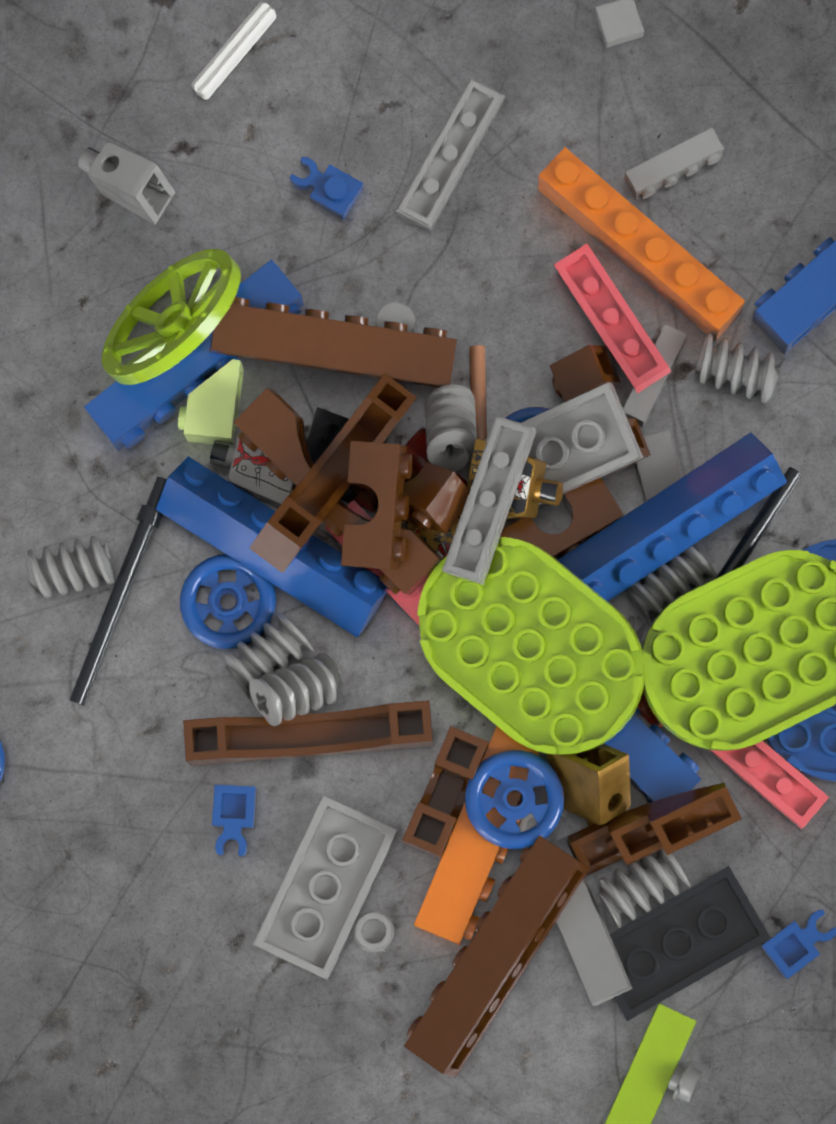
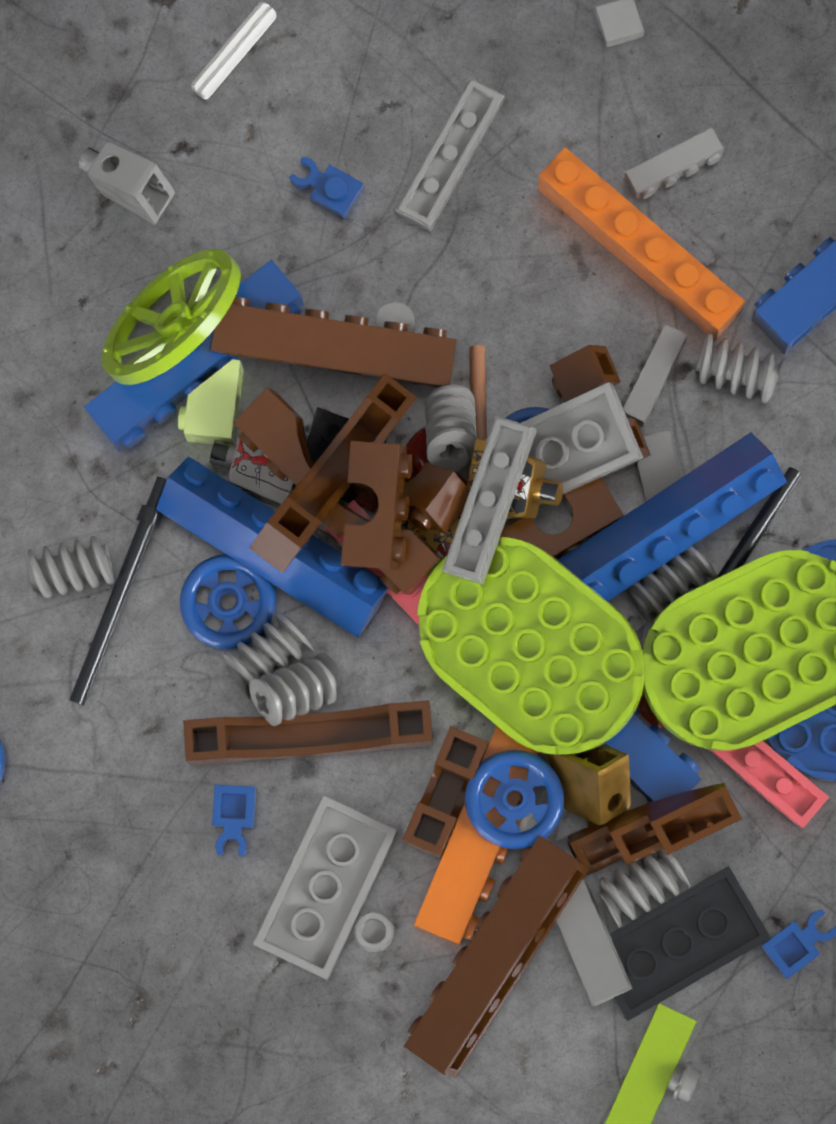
(612, 318): coral plate -> none

